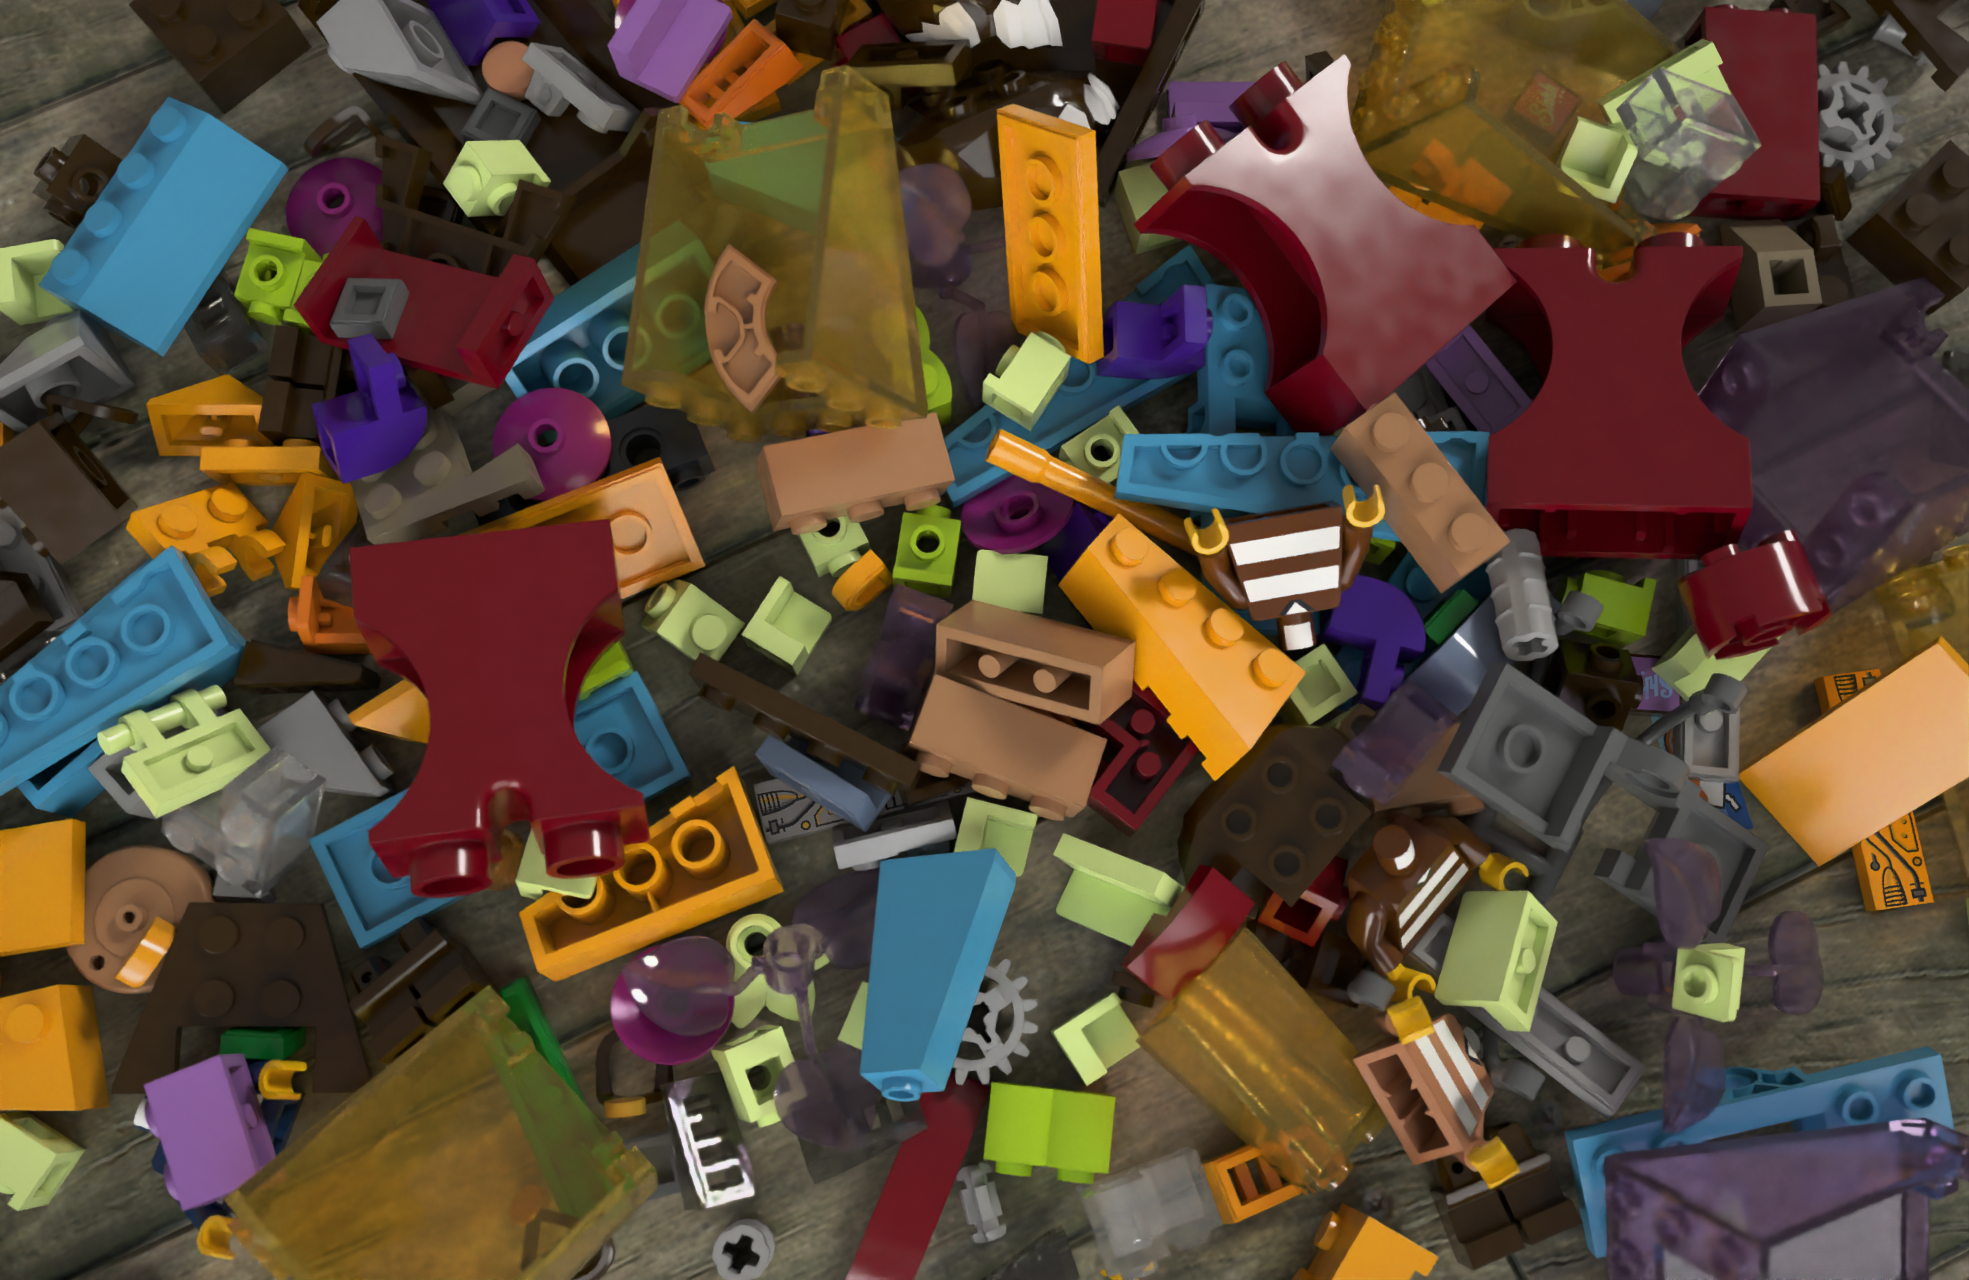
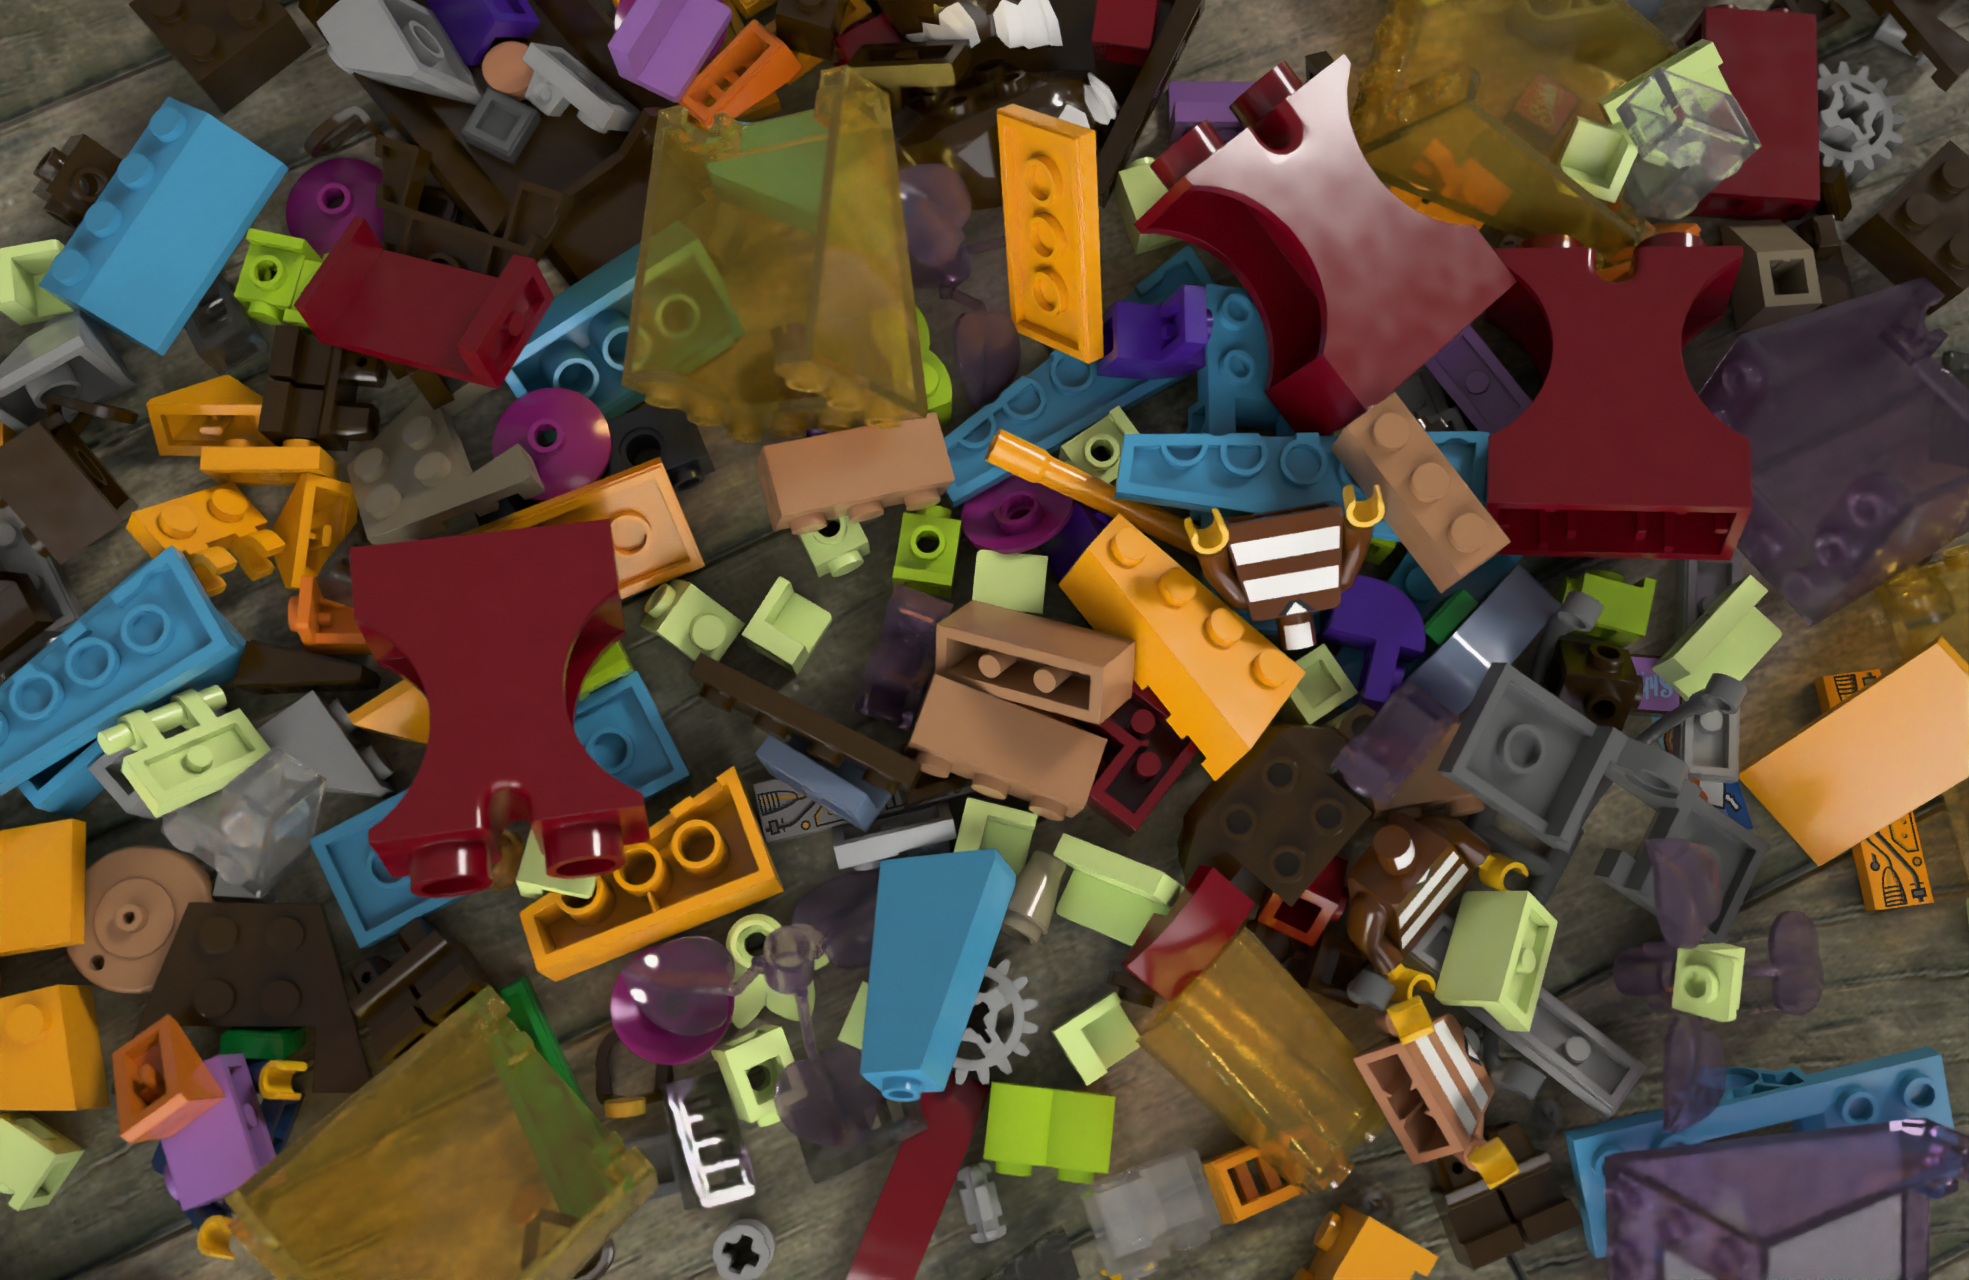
(146, 953): light orange tile -> none
(161, 1083): none -> orange slope
(369, 307): dark grey tile -> none
(378, 422): dark purple brick -> none
(488, 175): yellowish green brick -> none
(738, 328): medium nougat tile -> none
(862, 582): light orange tile -> none
(1027, 379): yellowish green brick -> none
(1033, 899): none -> dark tan cone
(1172, 131): medium lavender dish -> none
(1522, 598): light grey axle -> none
(1753, 596): dark red brick -> none

